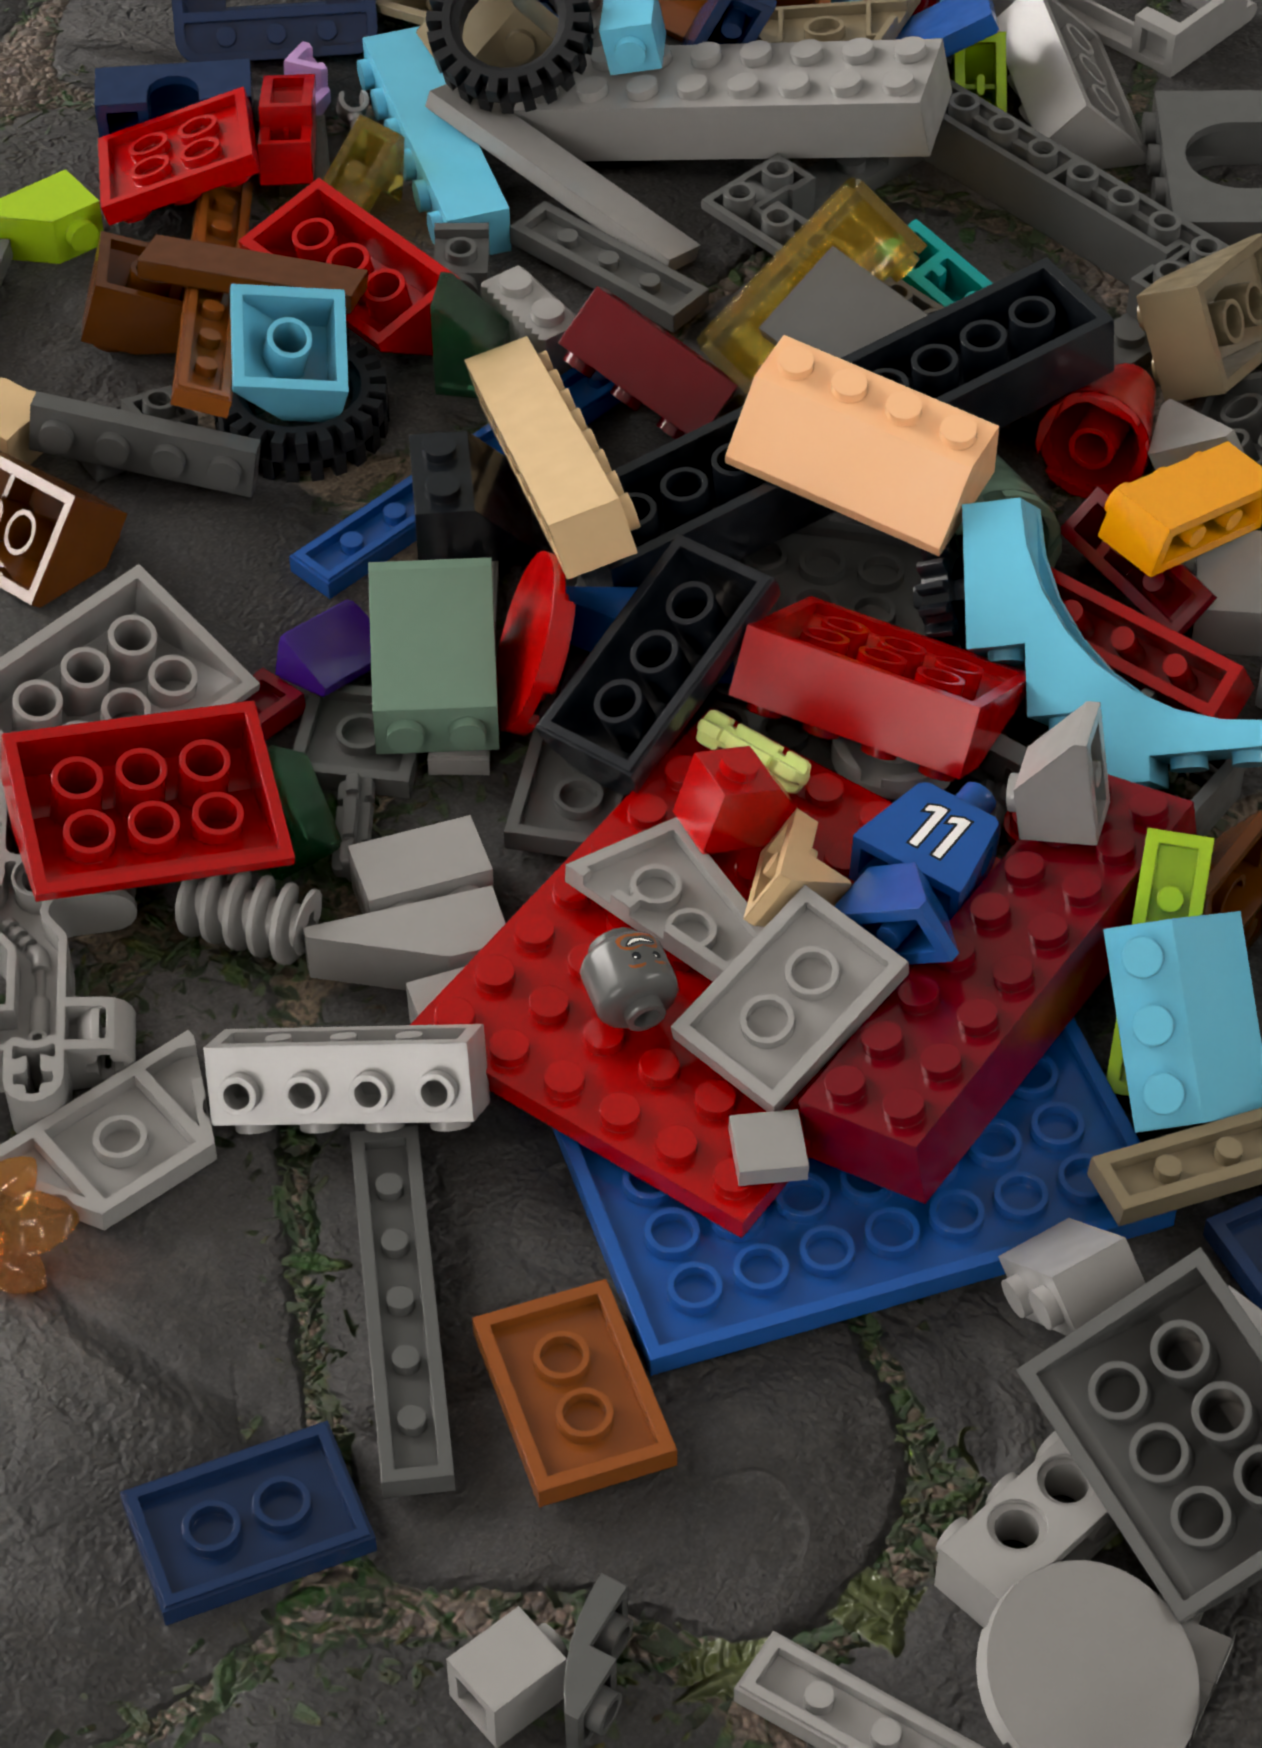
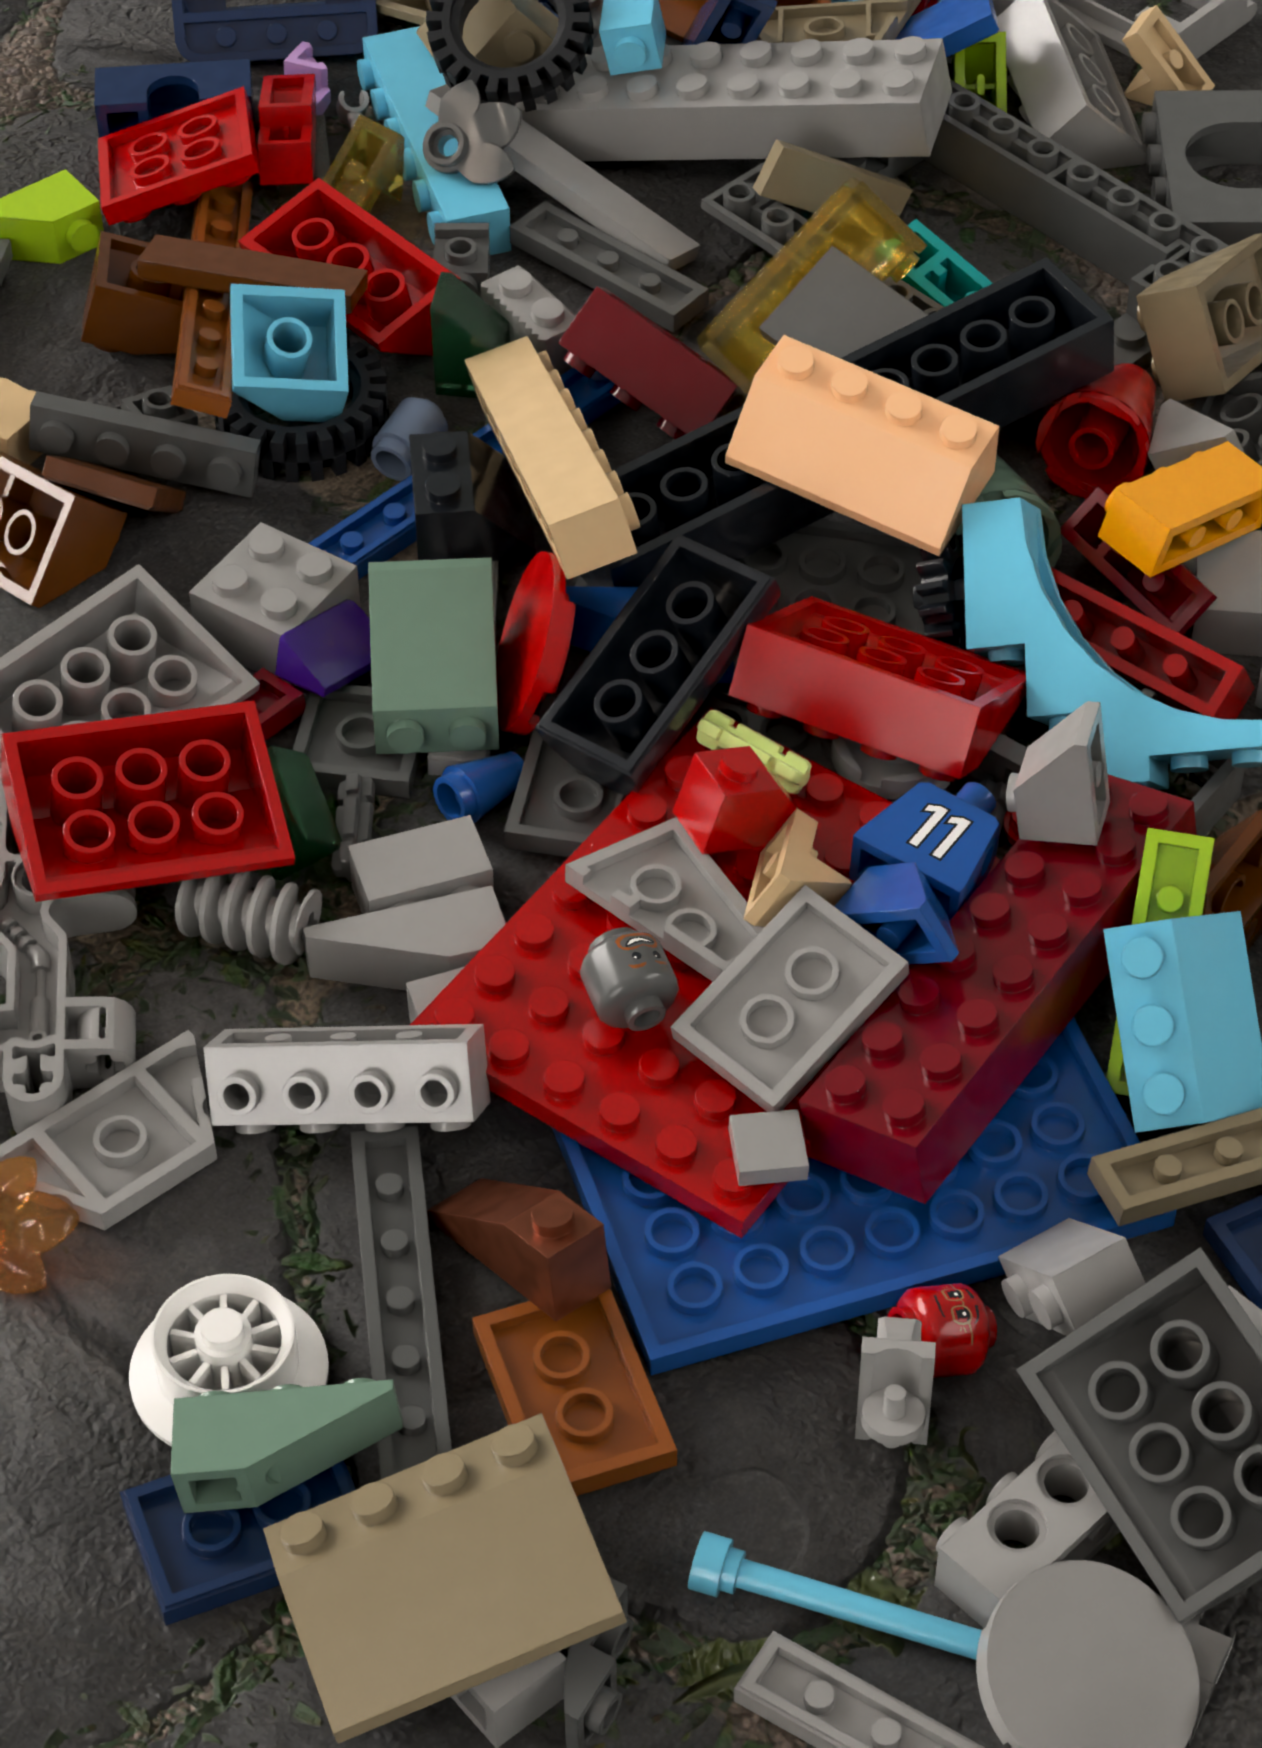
(113, 484): none -> reddish brown tile
(222, 1337): none -> white piece
(262, 1443): none -> sand green slope
(266, 590): none -> light grey brick
(392, 443): none -> sand blue brick
(441, 1577): none -> dark tan slope
(477, 785): none -> blue cone
(480, 133): none -> dark grey plate
(530, 1240): none -> copper slope
(724, 1568): none -> medium azure piece
(809, 179): none -> dark tan tile
(895, 1384): none -> light grey hips
(955, 1321): none -> red head
(1163, 58): none -> tan slope

